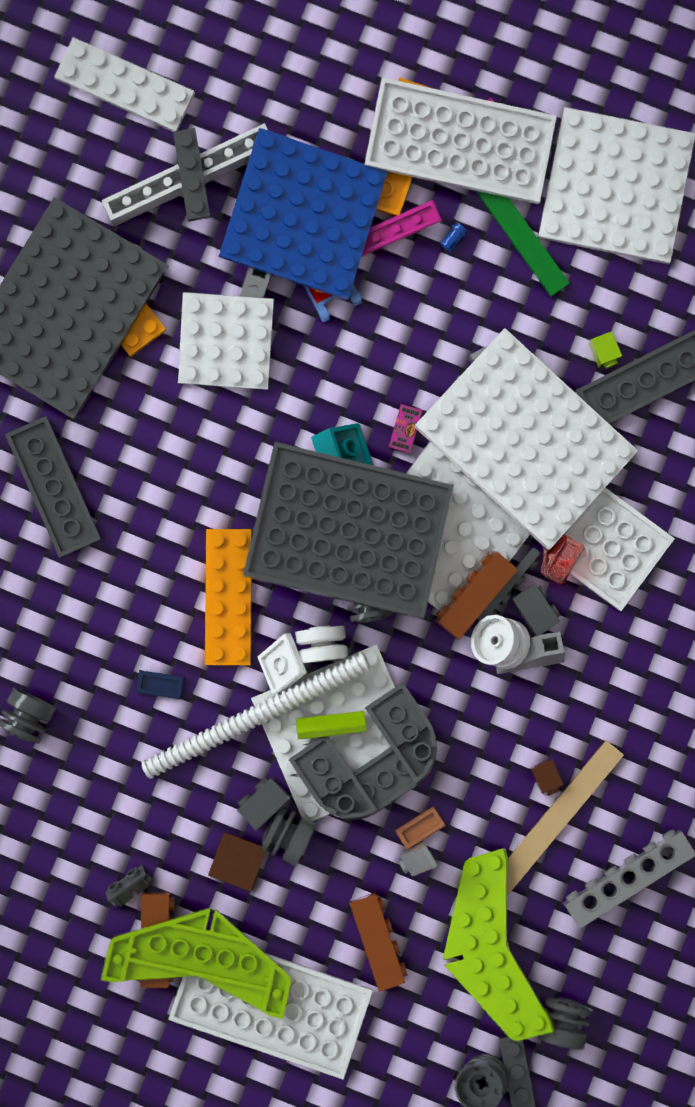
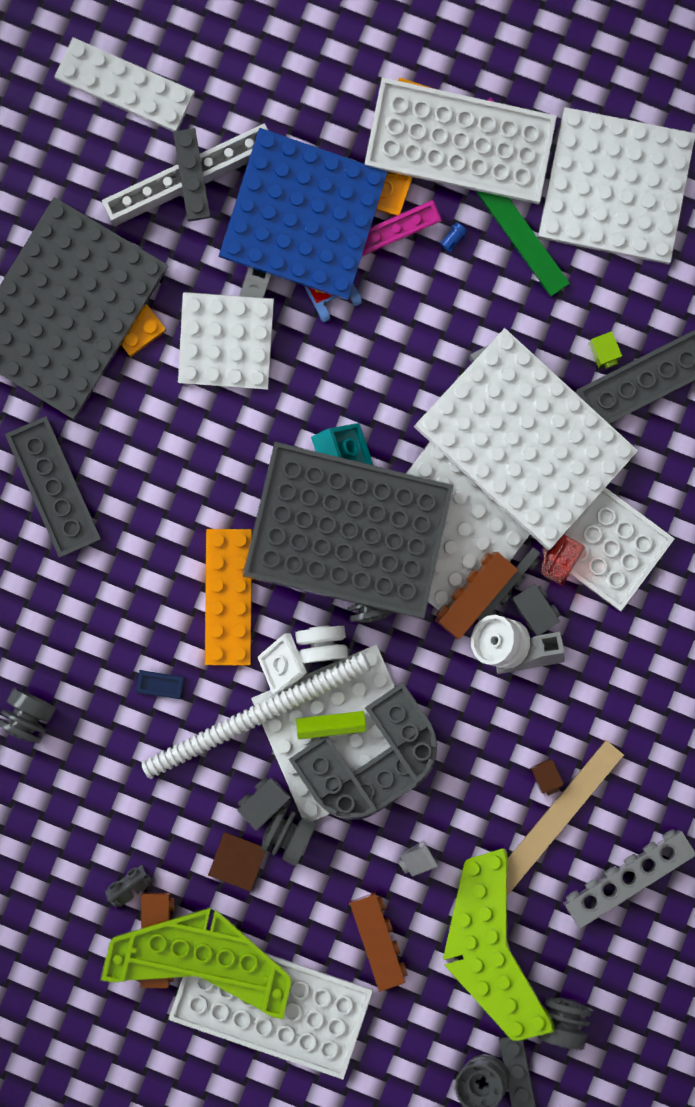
(404, 430): tile -> none
(420, 828): nougat tile -> none

